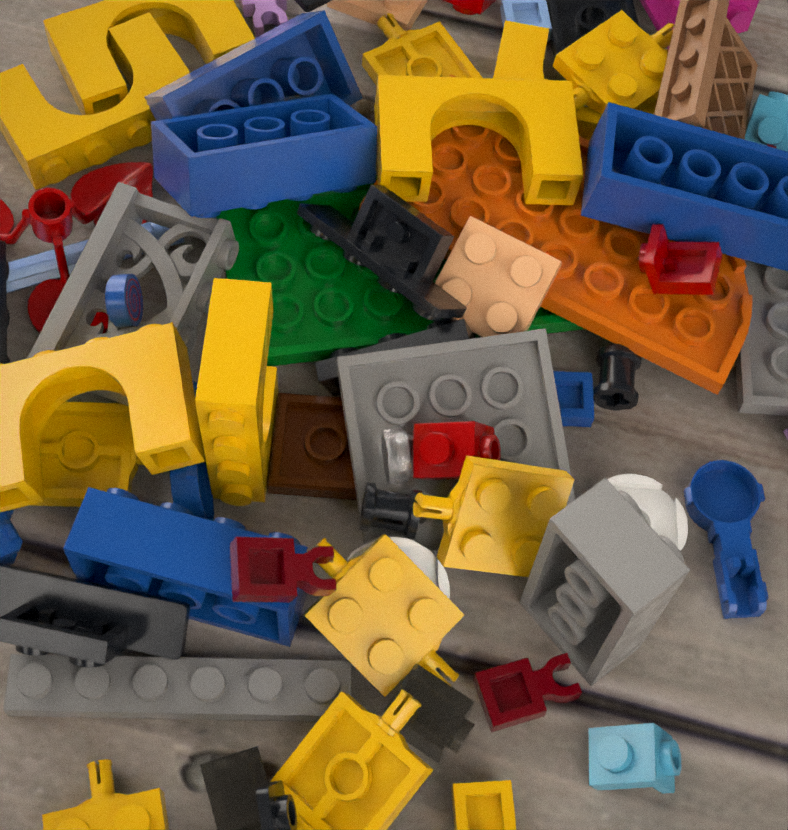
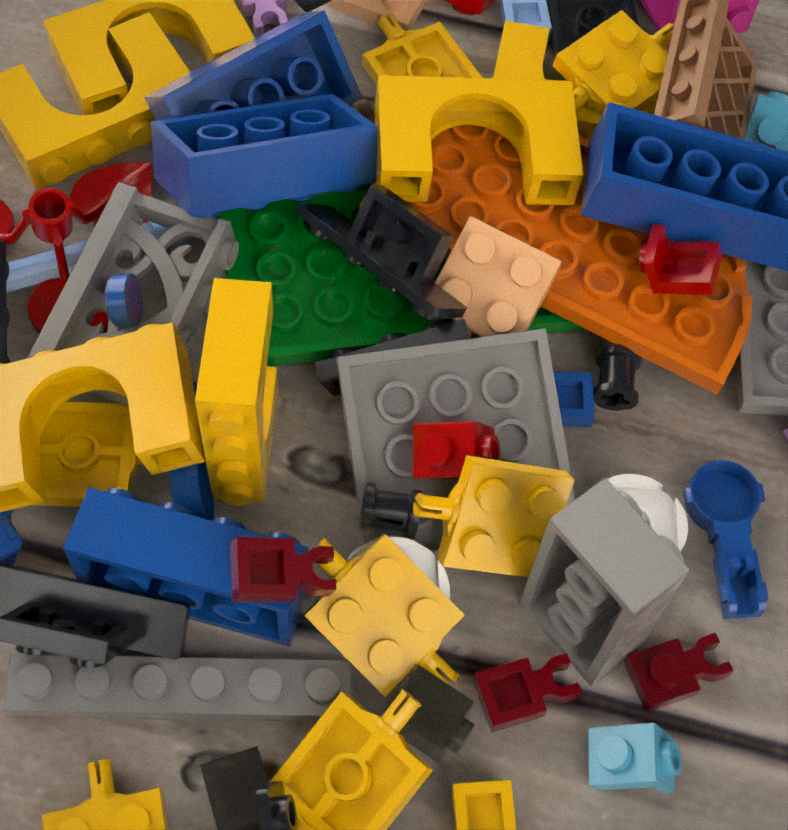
(311, 448): reddish brown tile -> none
(396, 456): clear tile -> none
(670, 674): none -> dark red plate

